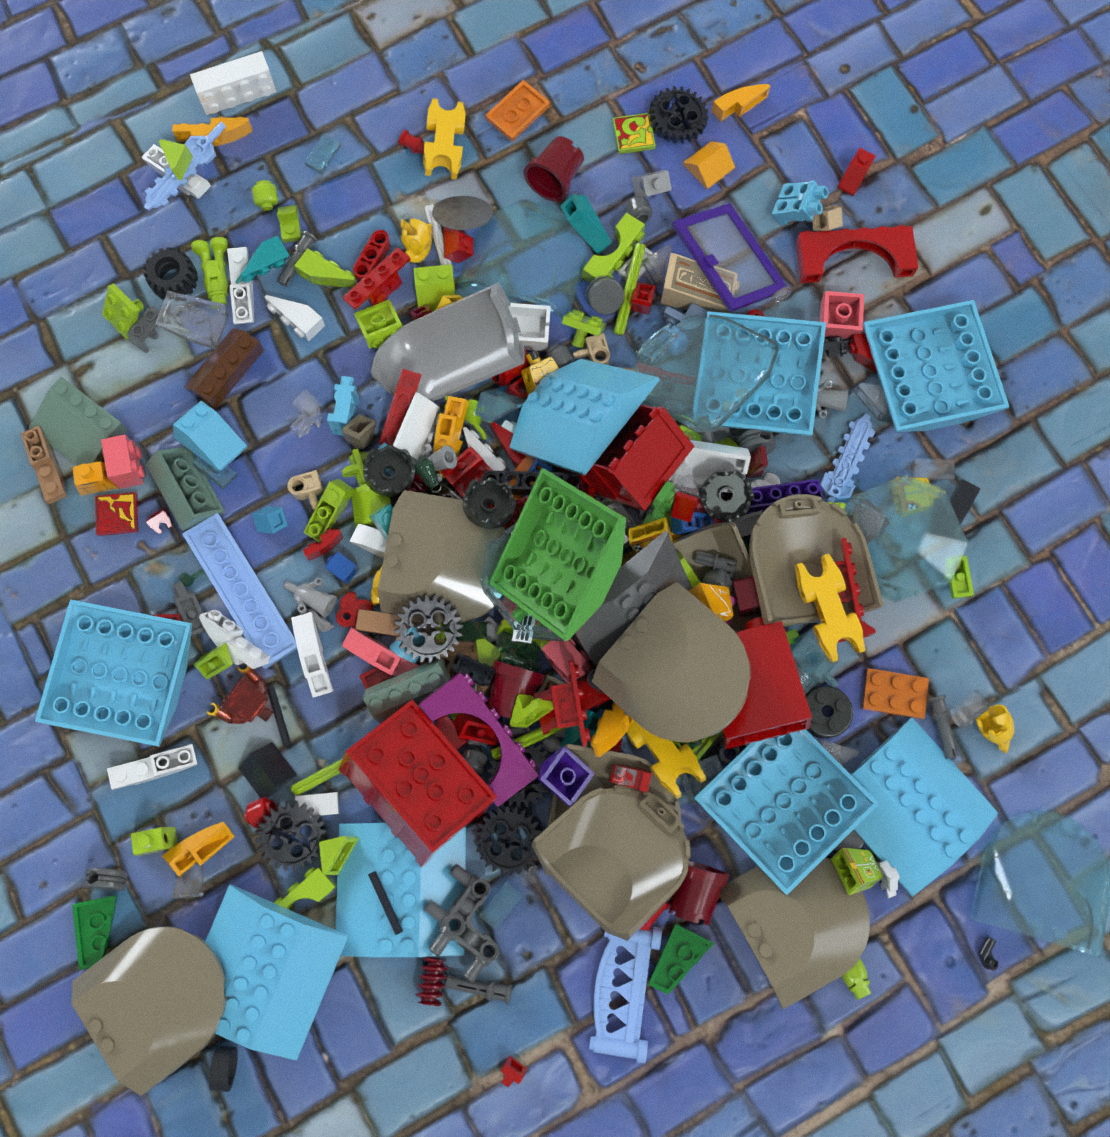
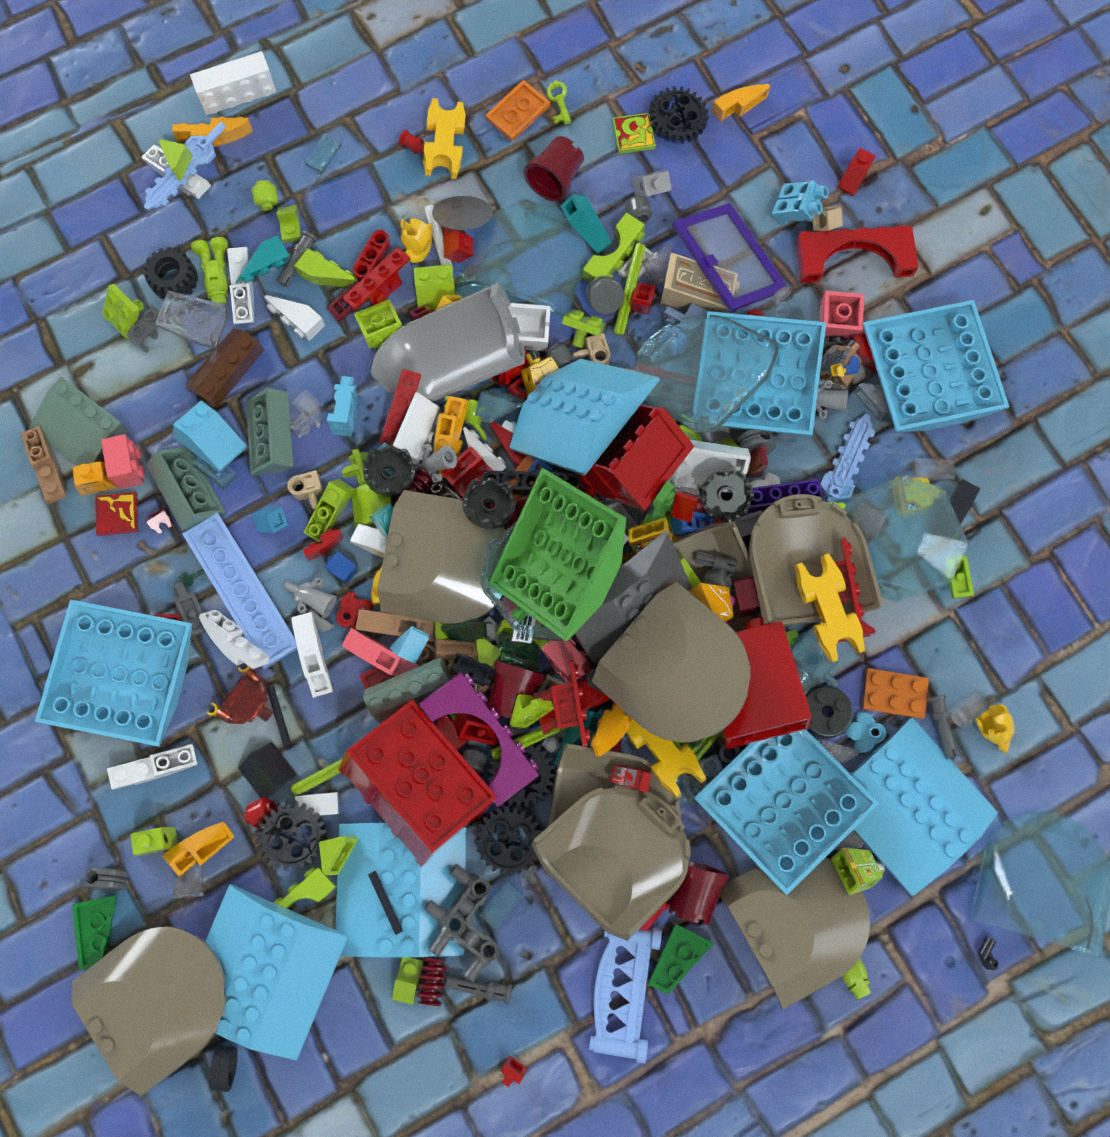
(214, 661): lime slope -> none
(269, 432): none -> sand green slope
(337, 302): none -> dark red slope
(359, 431): dark tan slope -> none
(407, 980): none -> lime slope
(427, 473): clear green cone -> none
(429, 647): gear -> none
(559, 99): none -> lime piece
(565, 775): dark purple slope -> none
(710, 163): light orange slope -> none
(840, 363): none -> torso
(861, 732): none -> medium azure plate
(889, 879): white plate -> none

